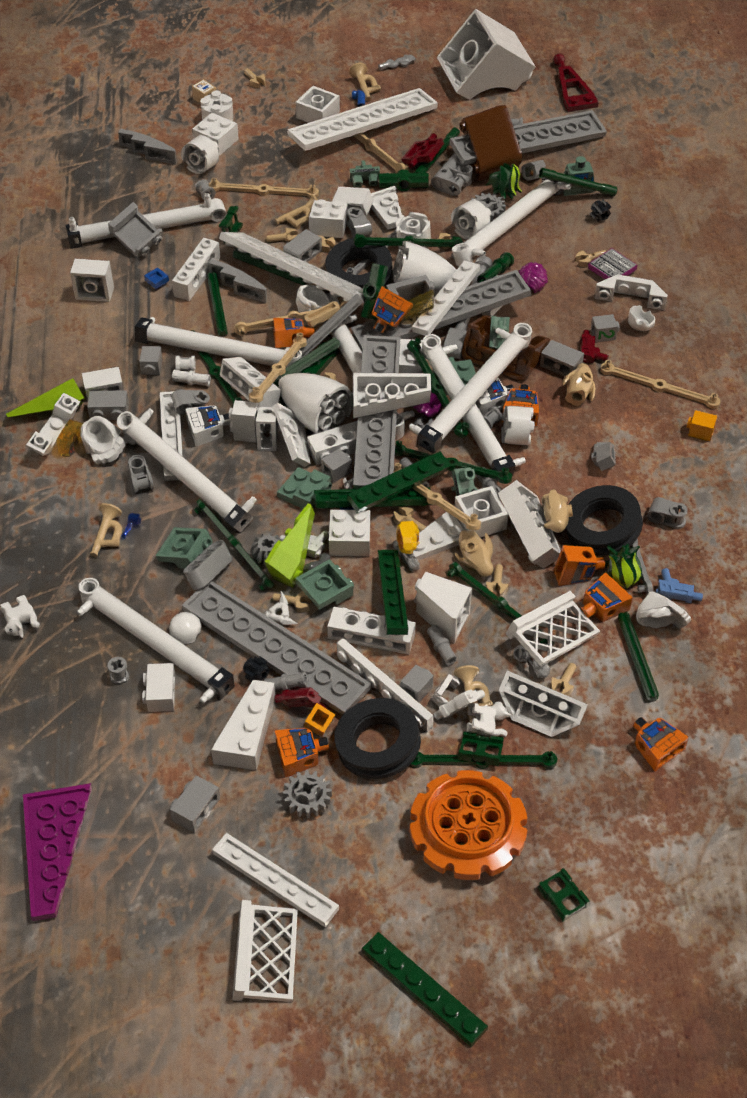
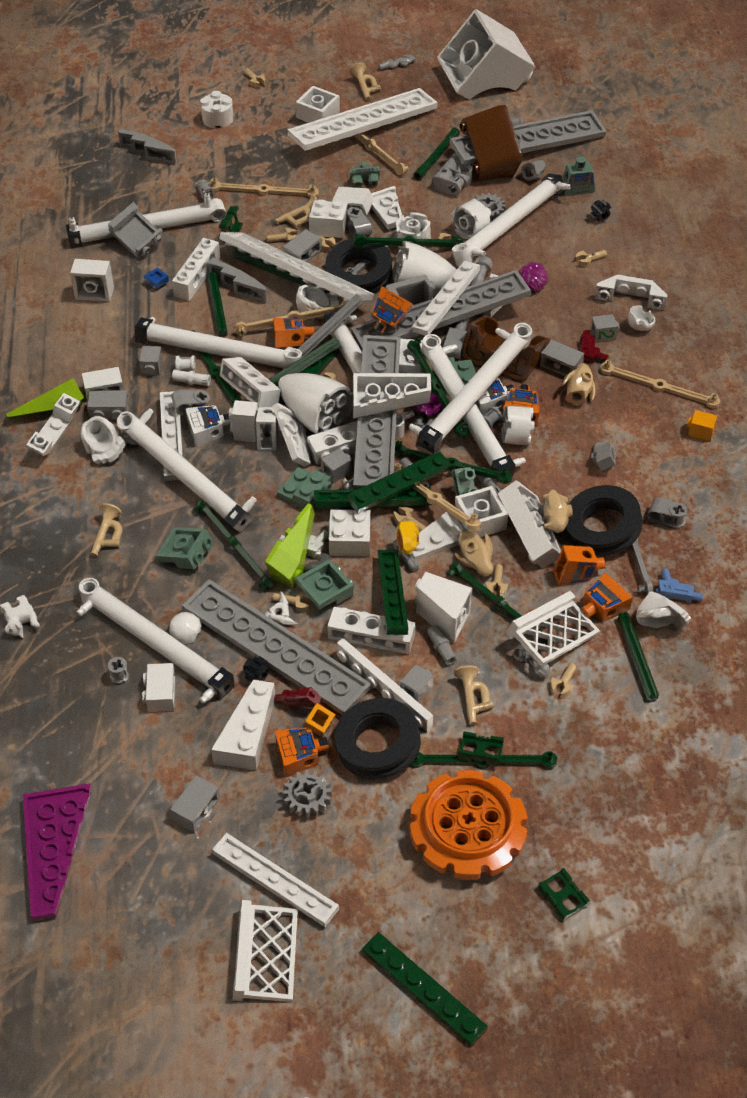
(69, 438): clear yellow leg -> none
(133, 519): clear blue hand -> none
(139, 473): light grey piece -> none
(200, 154): white brick -> none
(201, 90): tan brick -> none
(208, 564): light grey beam -> none
(218, 130): white brick -> none
(263, 546): light grey gear -> none
(277, 369): tan piece -> none
(289, 681): light grey pin -> none
(321, 315): tan piece -> none
(360, 96): blue arm -> none
(375, 282): dark green piece -> none
(404, 180): dark green piece -> none
(422, 304): clear yellow piece -> none
(423, 151): dark red plate -> none
(448, 680): white piece -> none
(458, 703): white piece -> none
(485, 719): white animal -> none
(497, 322): sand green hips -> none
(498, 266): dark green pin -> none
(505, 181): dark green hair -> none
(540, 706): white wedge -> none
(555, 176): dark green piece -> none
(579, 102): dark red plate -> none
(612, 264): tile -> none
(624, 566): dark green hair -> none
(658, 741): orange torso -> none

